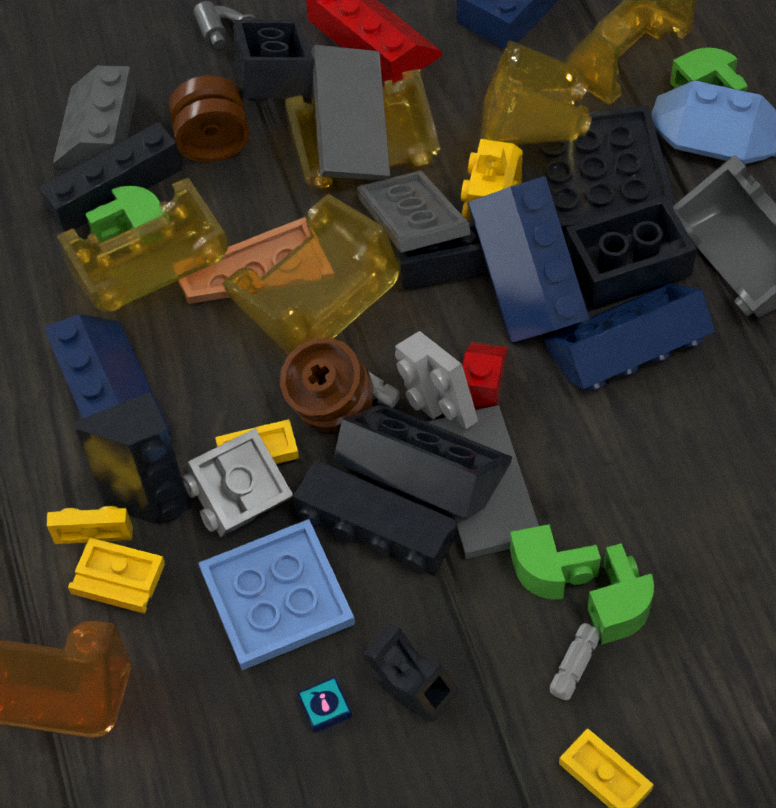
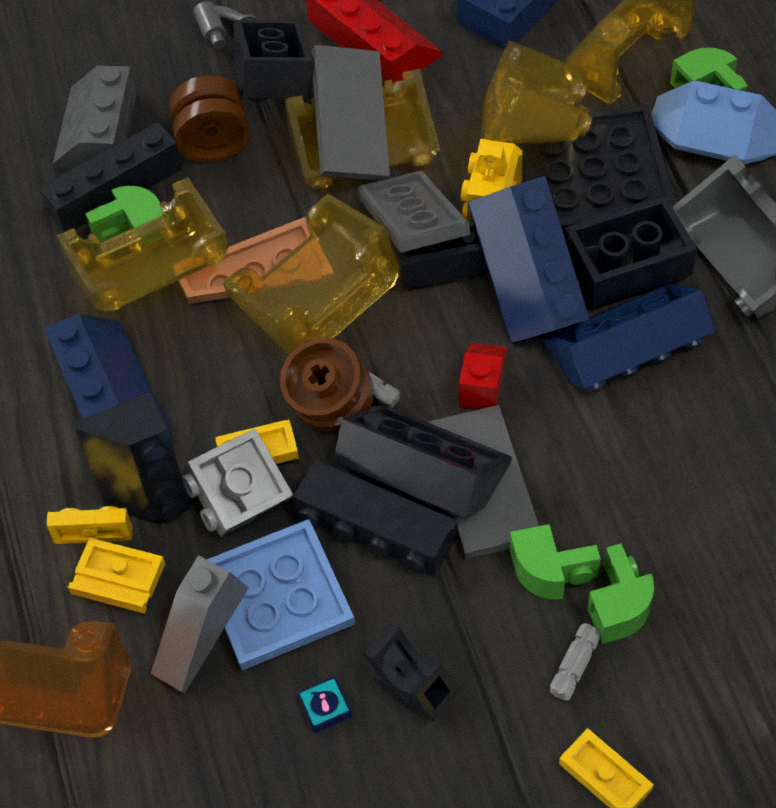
(196, 621): none -> dark grey slope
(434, 380): light grey plate -> none

